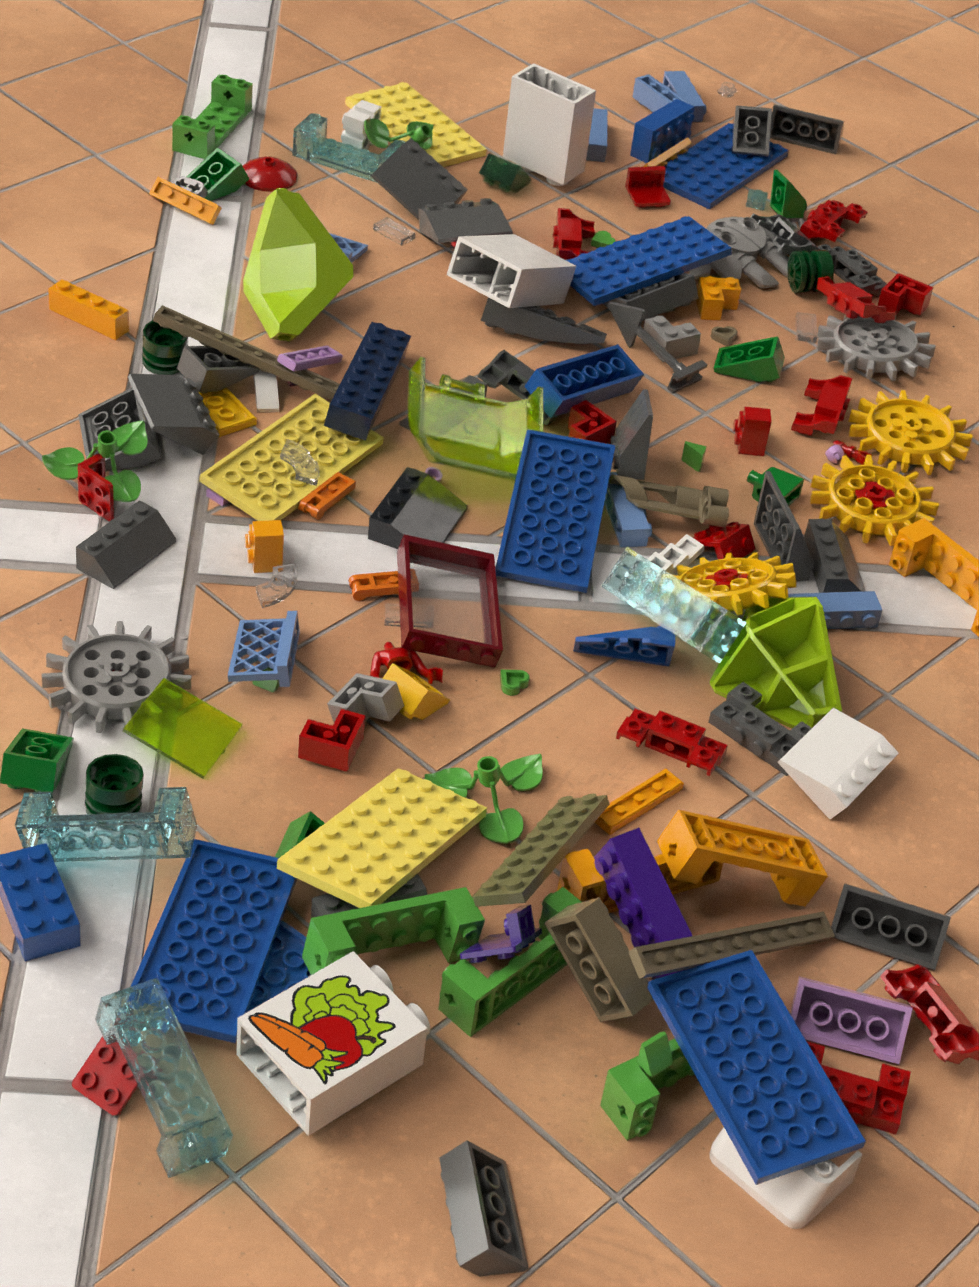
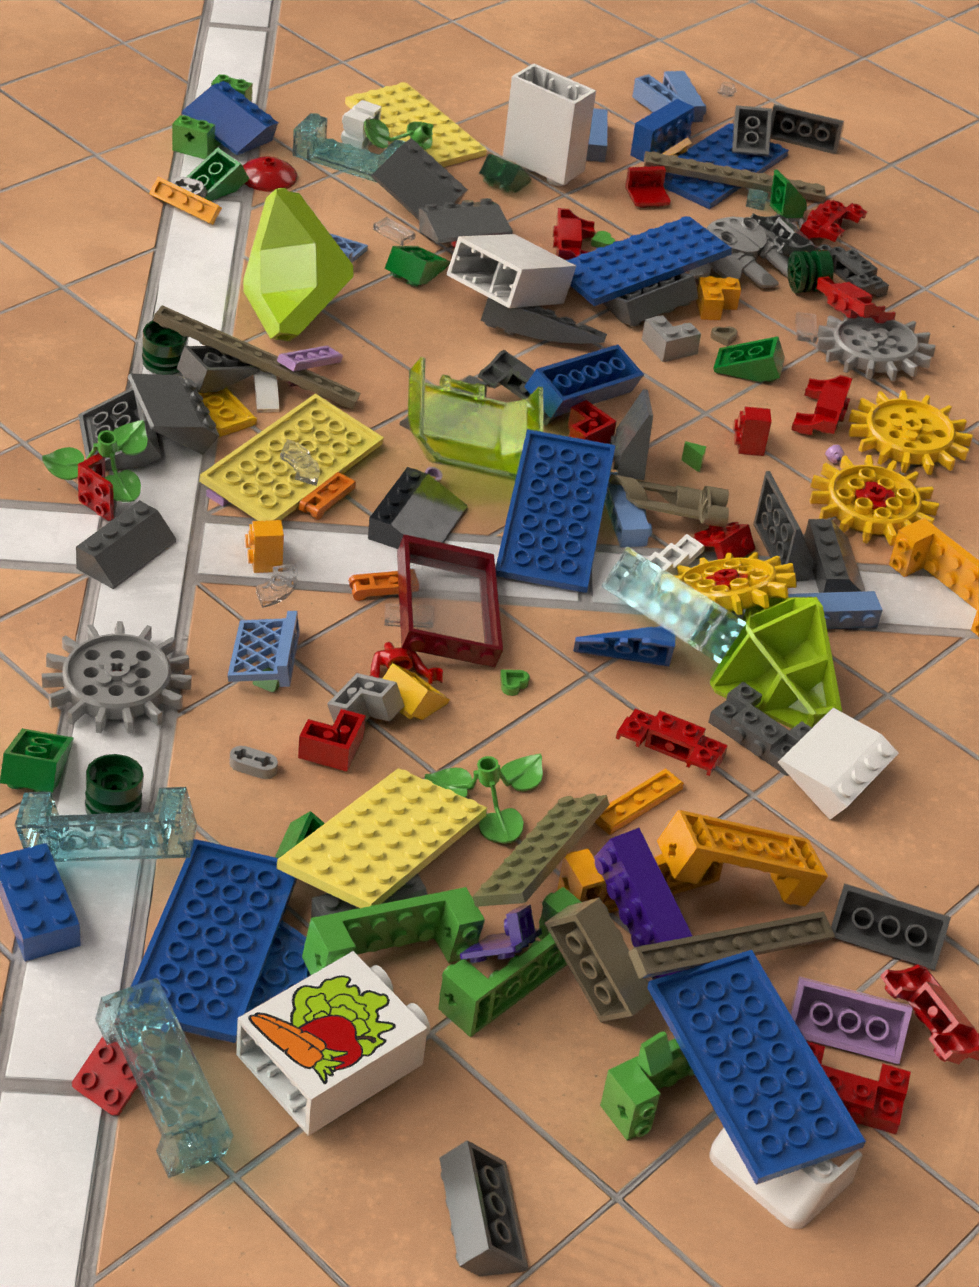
(88, 309): light orange brick -> none
(182, 728): clear neon green piece -> none
(237, 120): none -> blue slope
(253, 762): none -> light grey beam
(367, 381): dark blue brick -> none
(415, 264): none -> green slope
(629, 323): dark grey piece -> none
(728, 175): none -> dark tan plate
(789, 484): green torso -> none
(852, 452): red piece -> none
(905, 294): red brick -> none

